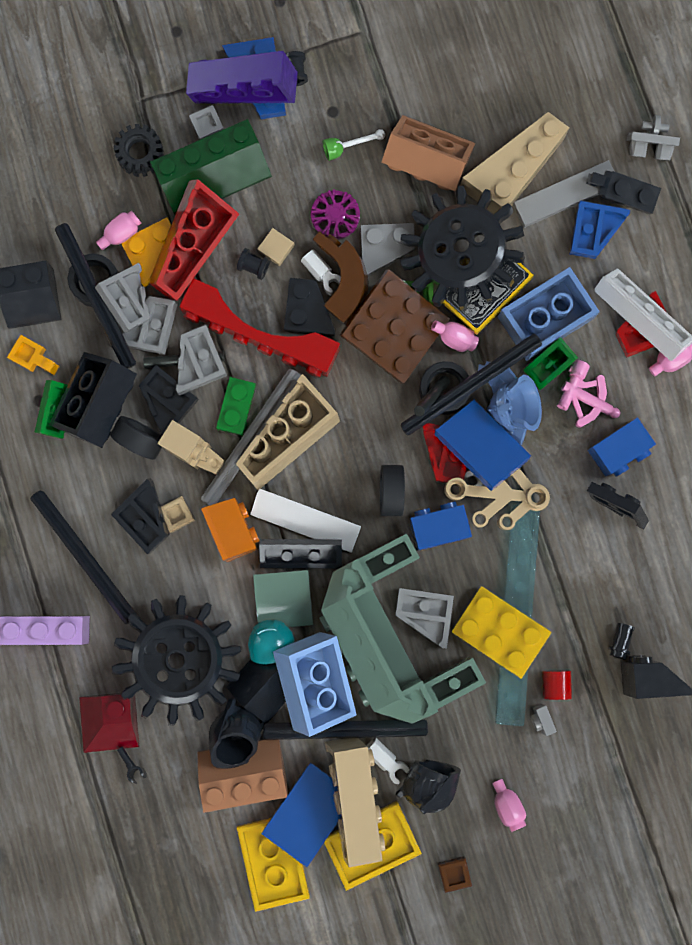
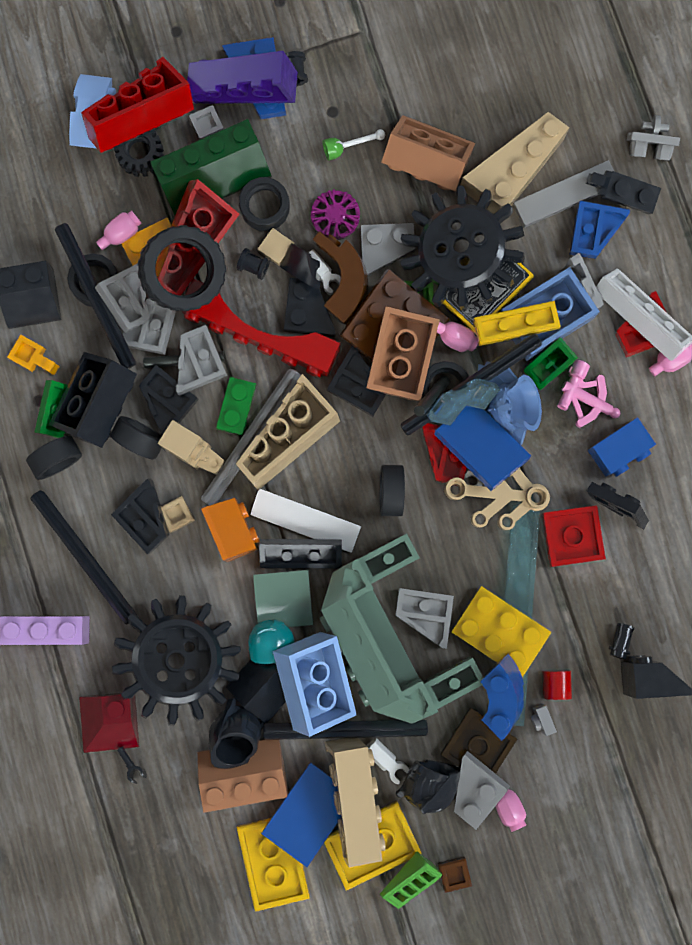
(54, 457): none -> black tyre
(87, 92): none -> light blue brick
(138, 107): none -> red wedge
(214, 262): none -> black tyre
(257, 185): none -> black tyre
(301, 265): none -> black slope
(351, 384): none -> black wing
(402, 354): none -> nougat slope
(417, 875): none -> bright green slope
(440, 527): blue brick -> none
(450, 404): none -> clear light blue tile
(477, 791): none -> light grey wing
(479, 740): none -> dark brown tile
(505, 696): none -> blue brick
(516, 323): none -> yellow tile
(573, 536): none -> red plate
(580, 270): none -> light grey wing

